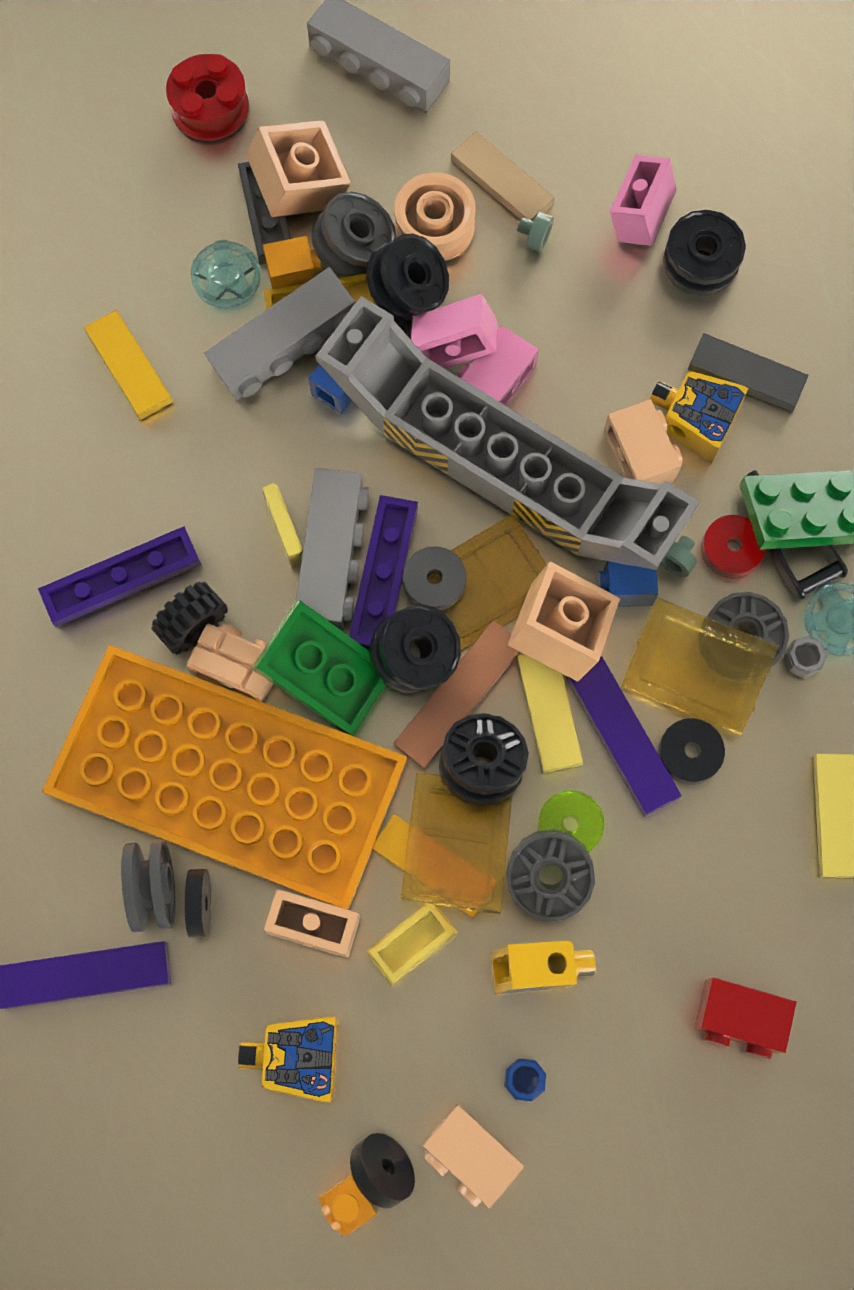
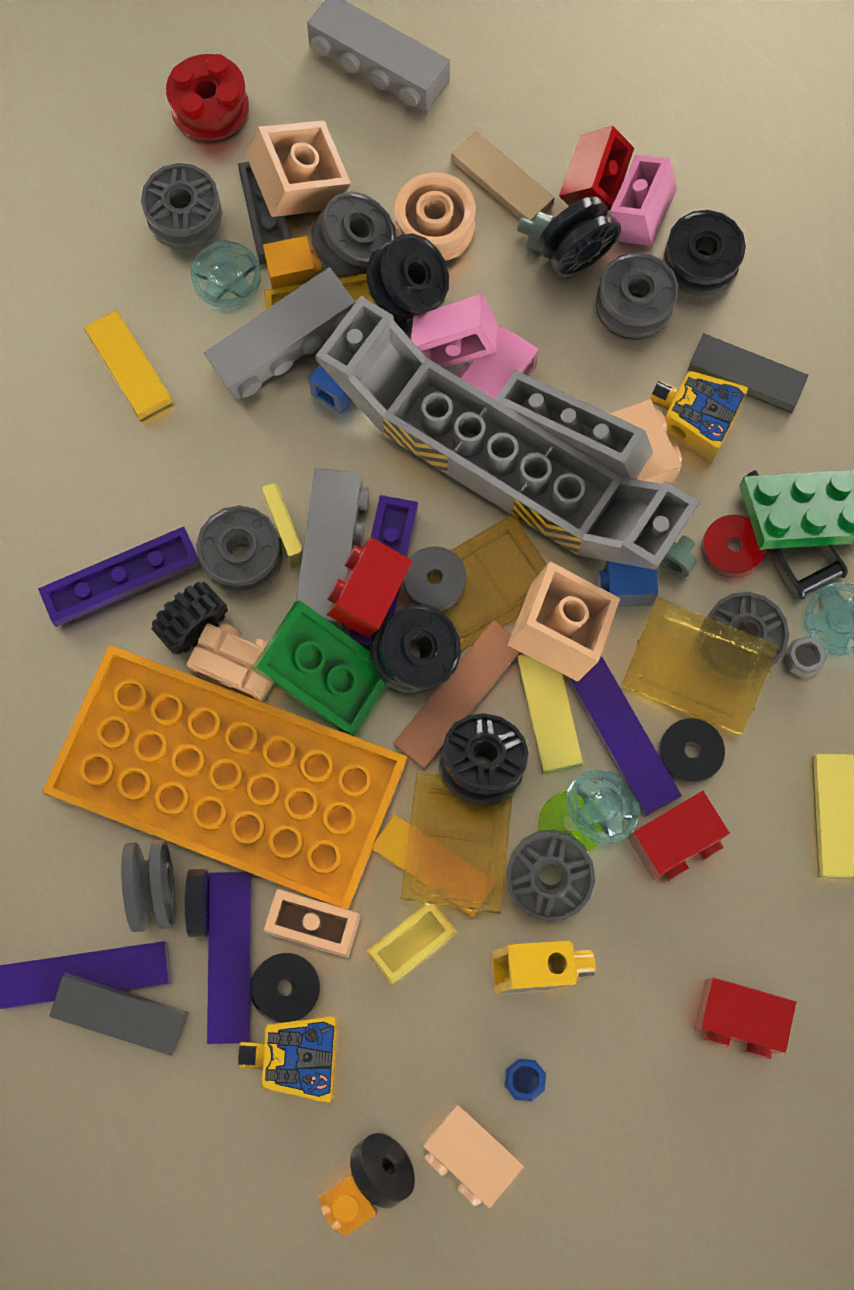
(118, 1014): none -> dark grey tile
(177, 186): none -> dark grey wheel
(229, 958): none -> dark purple tile
(235, 527): none -> dark grey wheel
(265, 988): none -> black piece
(368, 587): none -> red brick
(579, 236): none -> black wheel
(589, 429): none -> light grey brick
(597, 167): none -> red brick
(604, 804): none -> clear light blue wheel
(640, 275): none -> dark grey wheel
(679, 836): none -> red brick

